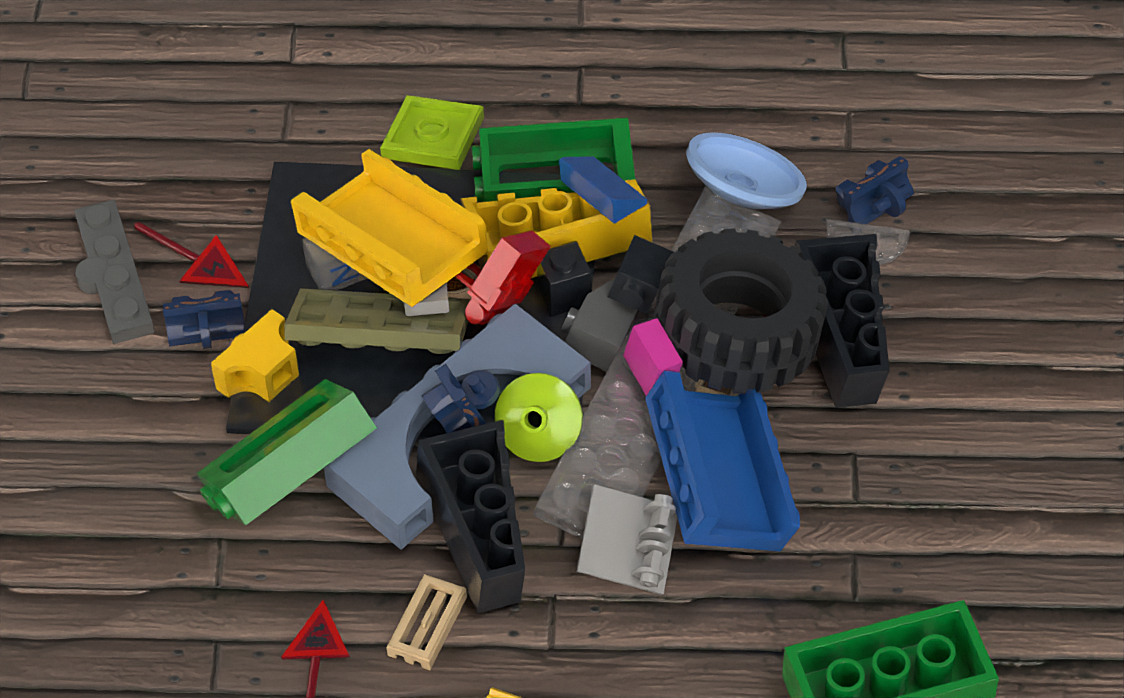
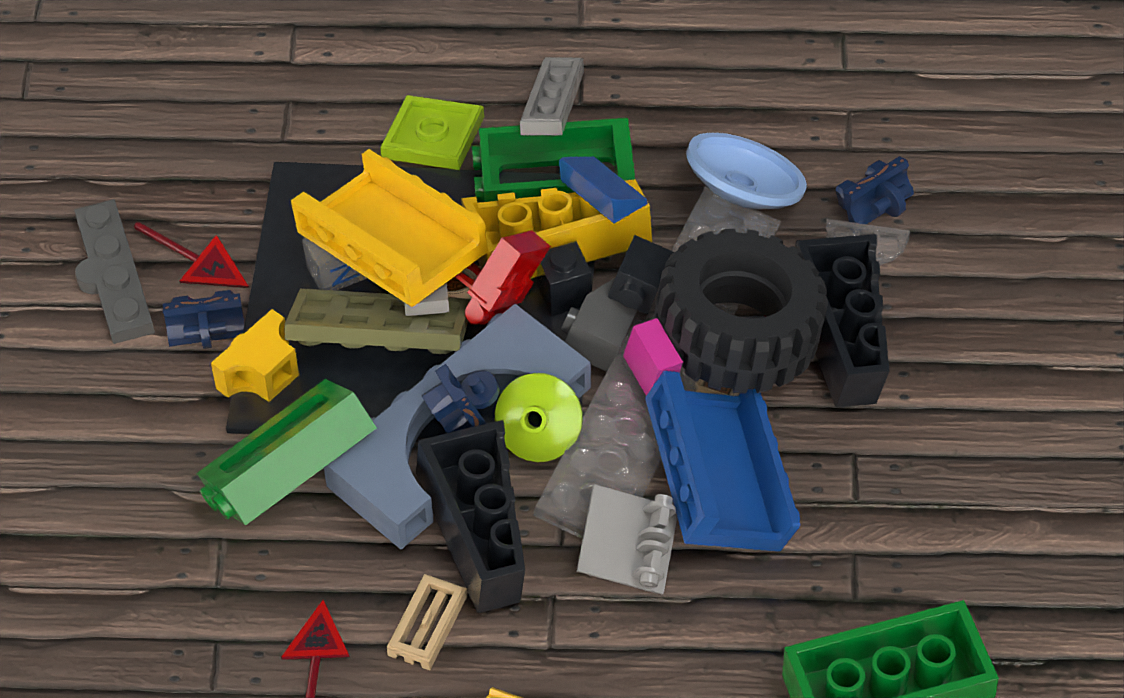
(552, 96): none -> light grey tile

